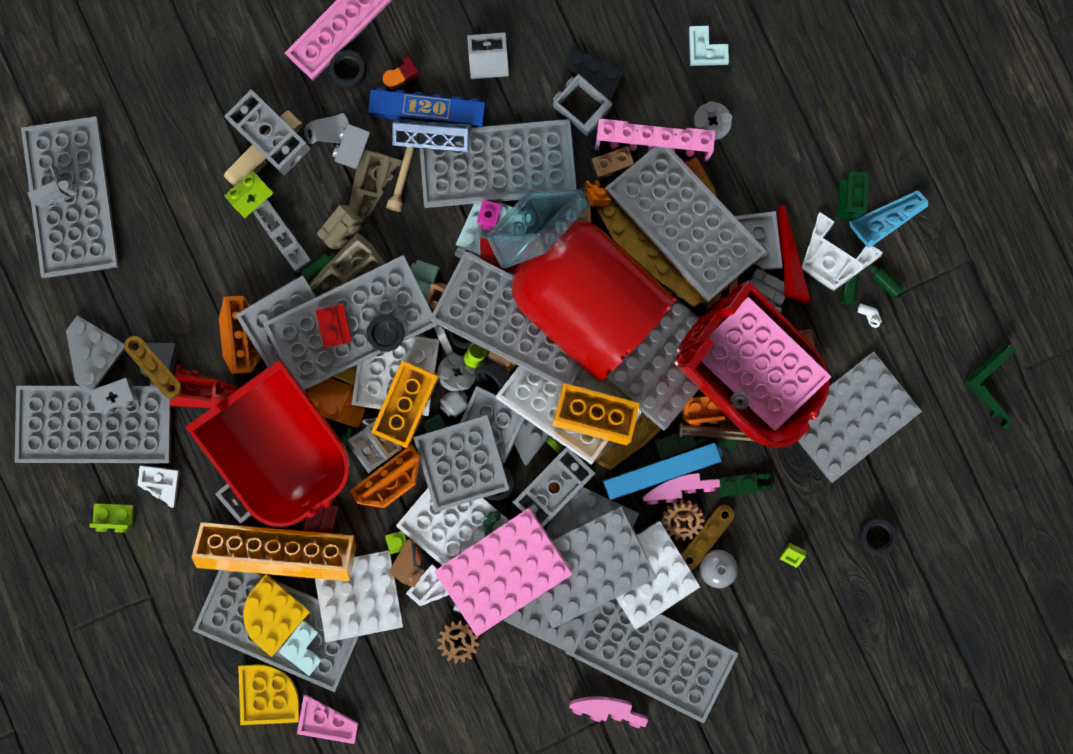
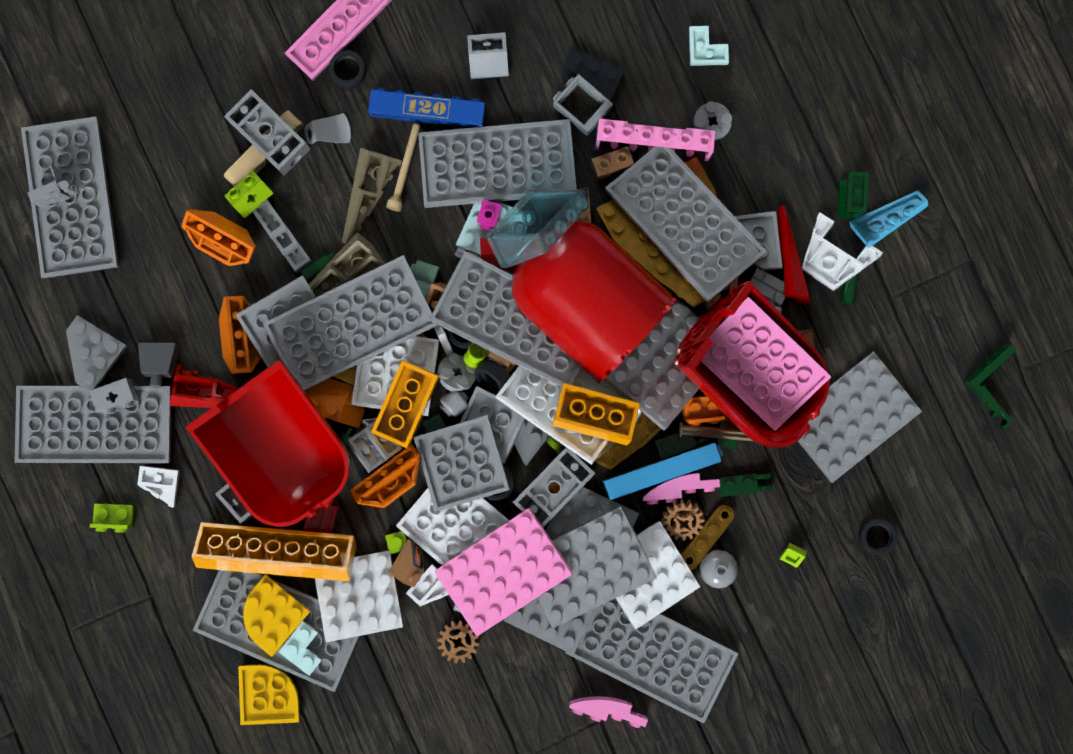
(153, 367): pearl gold plate -> none
(218, 237): none -> orange wedge
(325, 723): bright pink wing -> none
(333, 325): red plate -> none
(339, 227): dark tan brick -> none
(351, 146): light grey slope -> none
(385, 318): black tyre -> none
(402, 75): leg -> none
(434, 128): fence -> none
(489, 521): clear green arm -> none
(596, 195): orange plate -> none
(740, 396): light grey plate -> none
(871, 313): white arm -> none
(886, 281): dark green cylinder -> none

